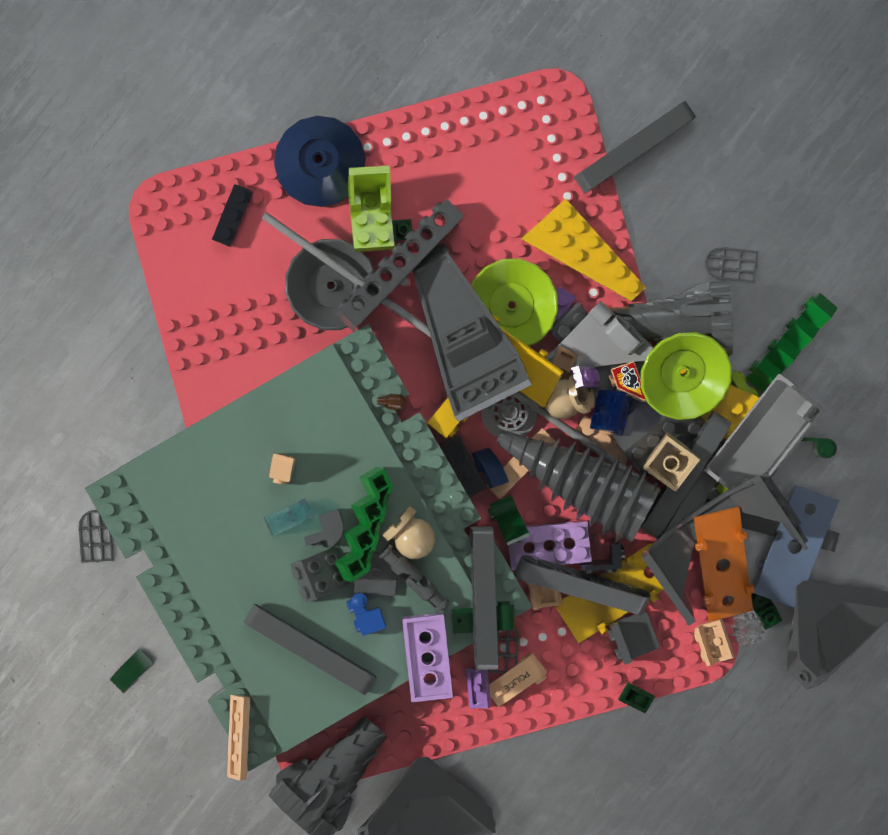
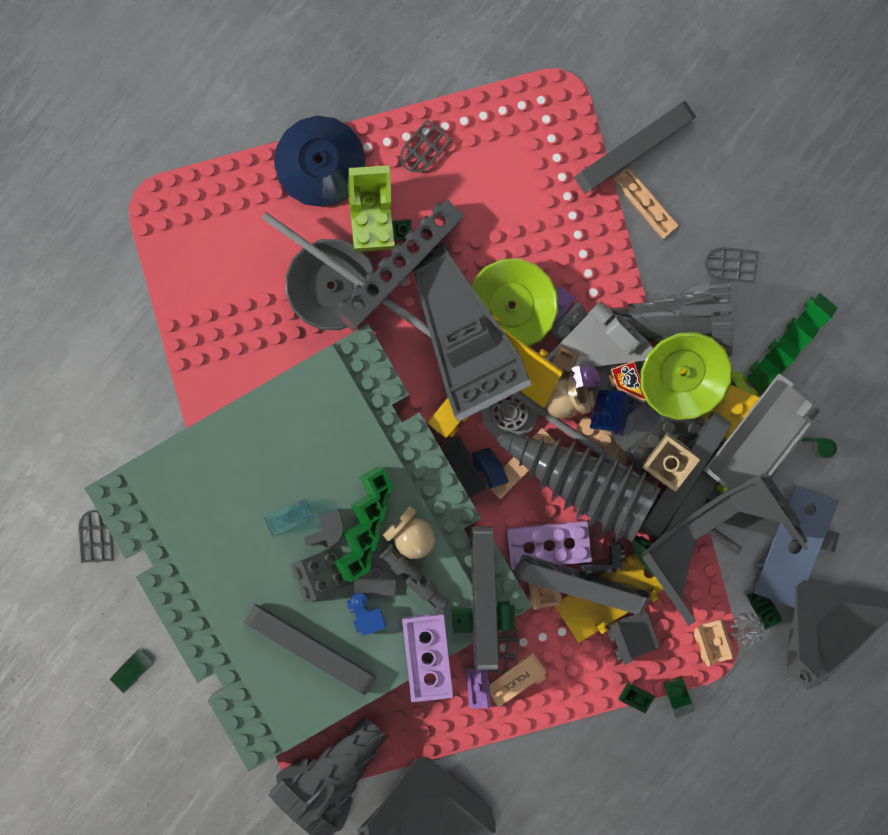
(232, 215): black plate -> none
(238, 737): light nougat plate -> none
(282, 468): light nougat slope -> none
(392, 401): reddish brown cylinder -> none
(431, 145): none -> dark grey window
(508, 519): dark green door -> none
(576, 244): yellow wing -> none
(640, 545): none -> dark green slope
(645, 202): none -> light nougat tile
(678, 696): none -> dark green slope
(718, 538): orange piece -> none

